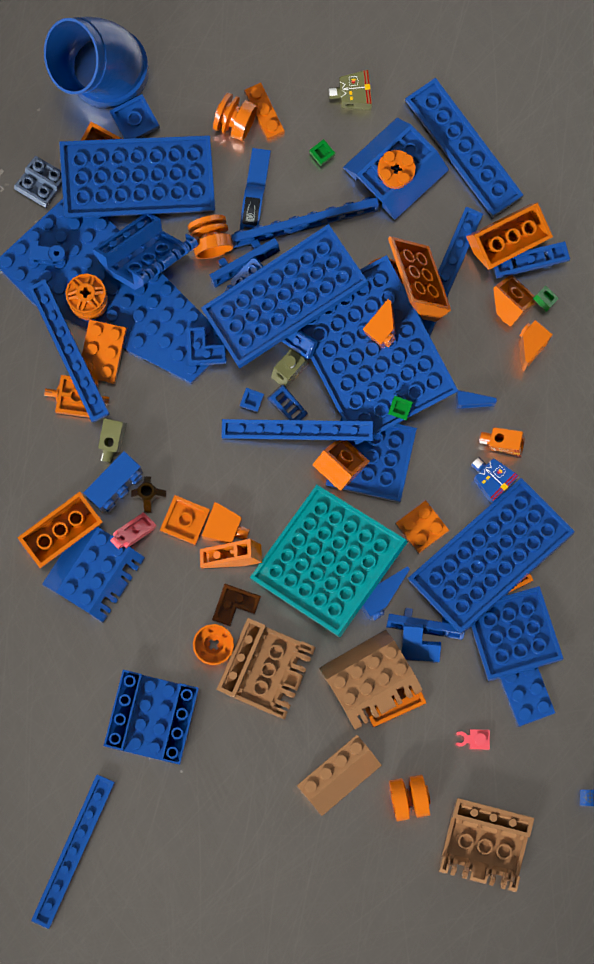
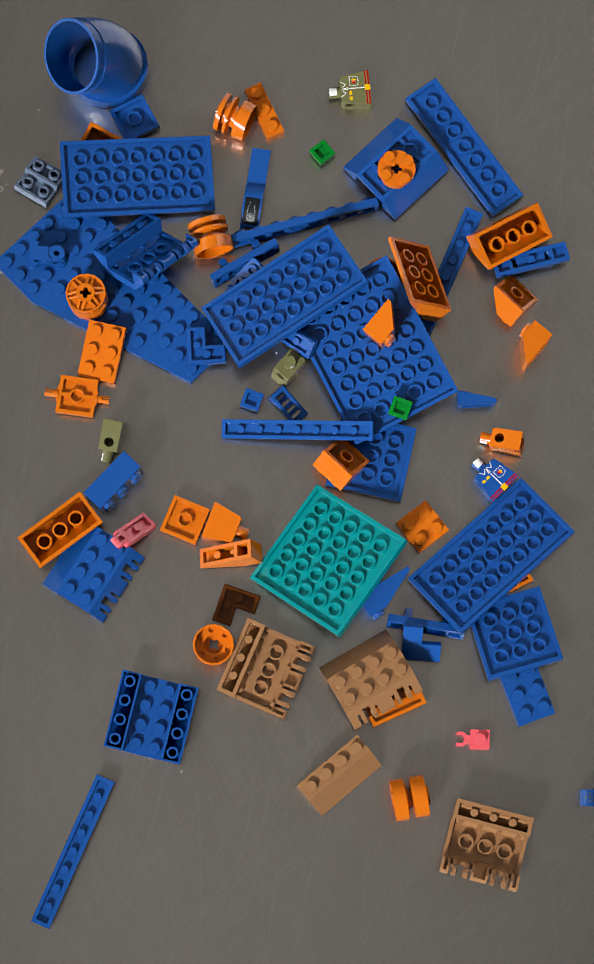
(69, 351): blue plate -> none
(148, 493): dark brown rock -> none
(545, 298): green plate -> none

